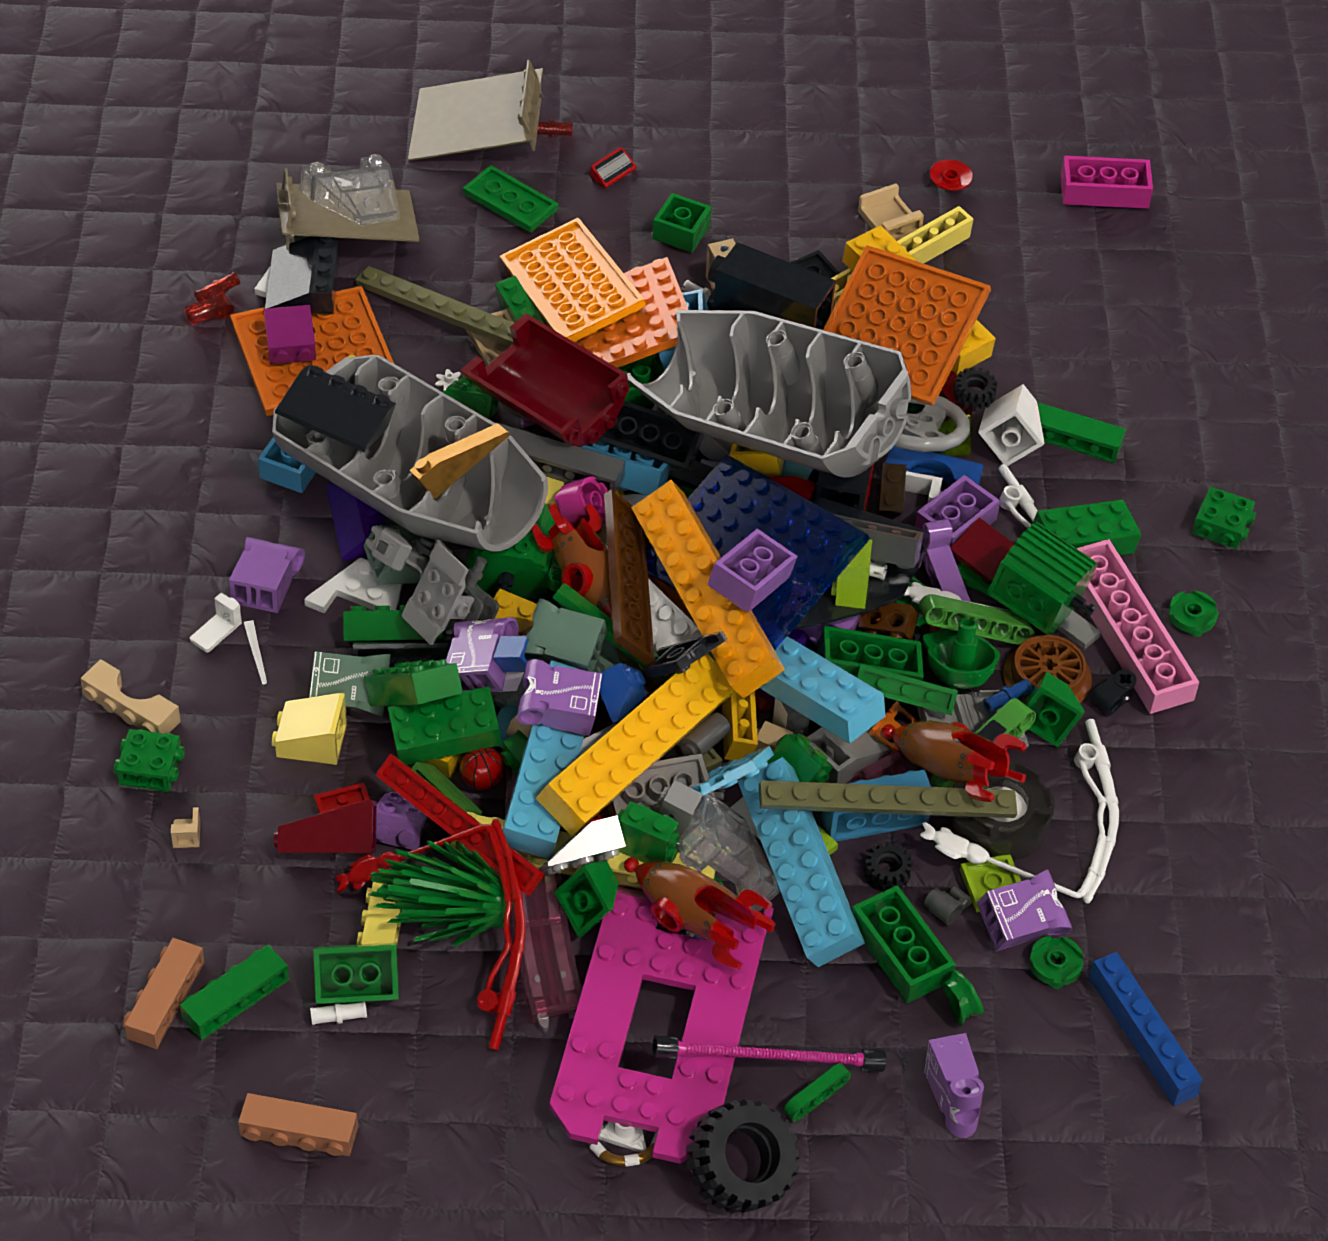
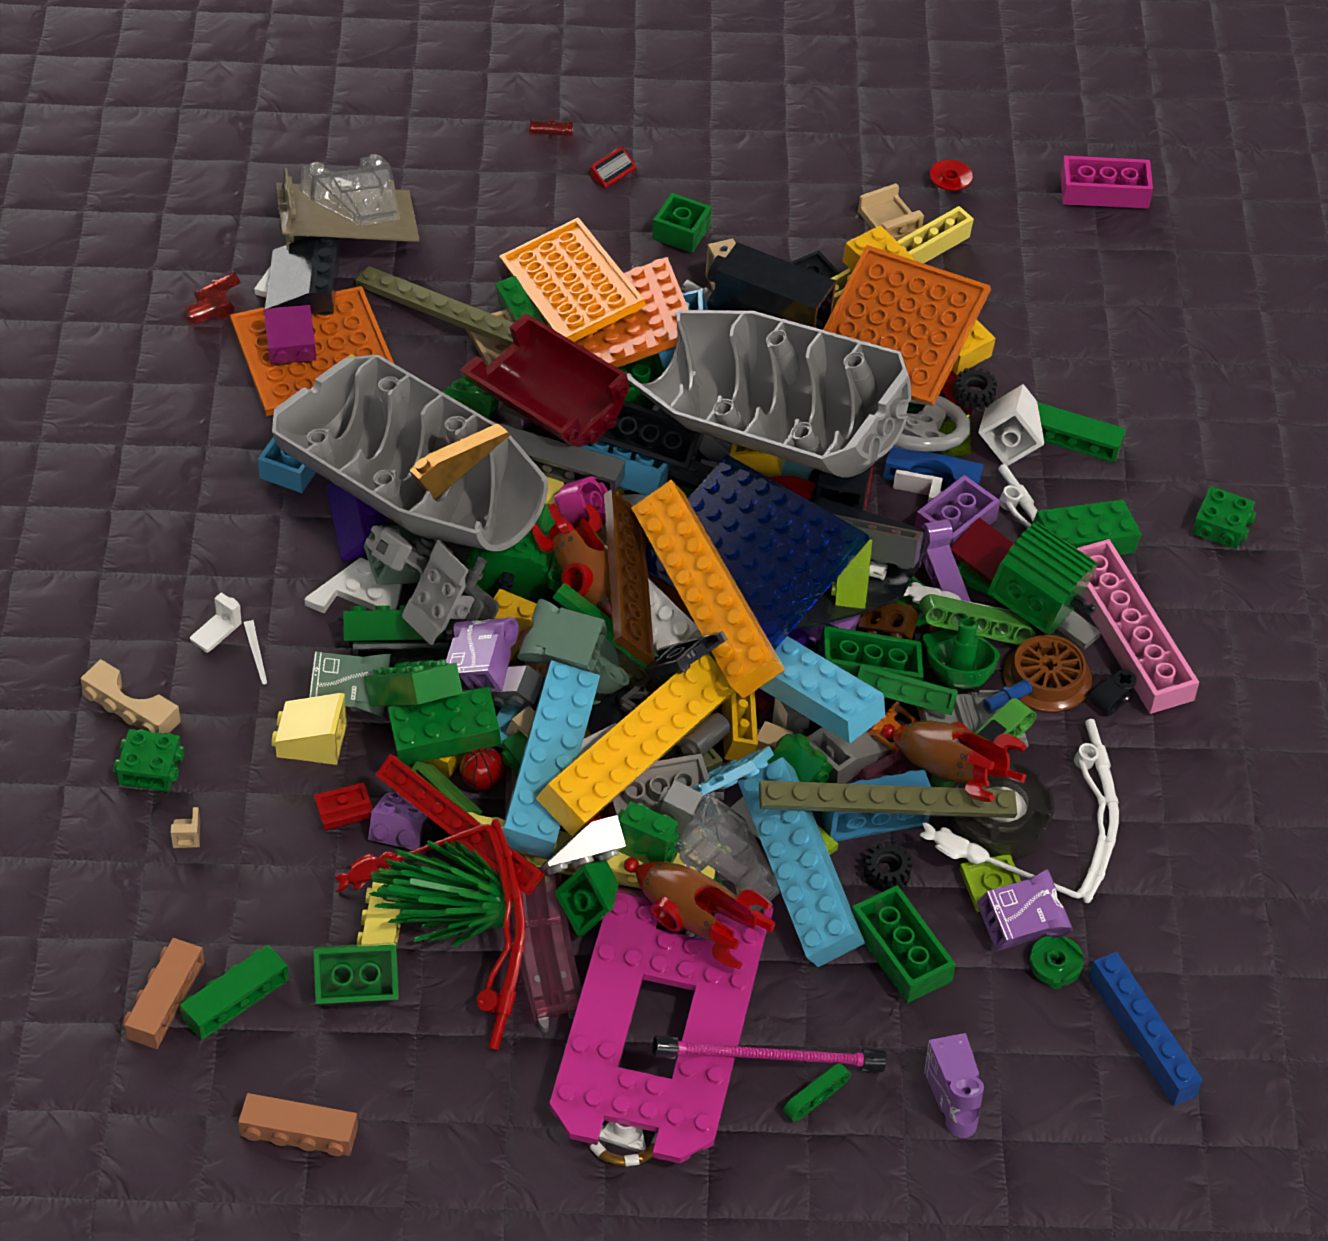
(264, 574): medium lavender piece -> none
(336, 408): black slope -> none
(336, 831): dark red slope -> none
(338, 1012): white pin -> none
(447, 379): white plant -> none
(477, 114): door -> none
(510, 198): green plate -> none
(511, 653): panel -> none
(559, 697): medium lavender piece -> none
(621, 690): blue slope -> none
(752, 570): medium lavender brick -> none
(775, 1149): black tyre -> none
(892, 488): dark brown brick -> none
(945, 906): flat silver piece -> none
(962, 997): green hat -> none
(1055, 709): green slope -> none
(1193, 623): green plate -> none

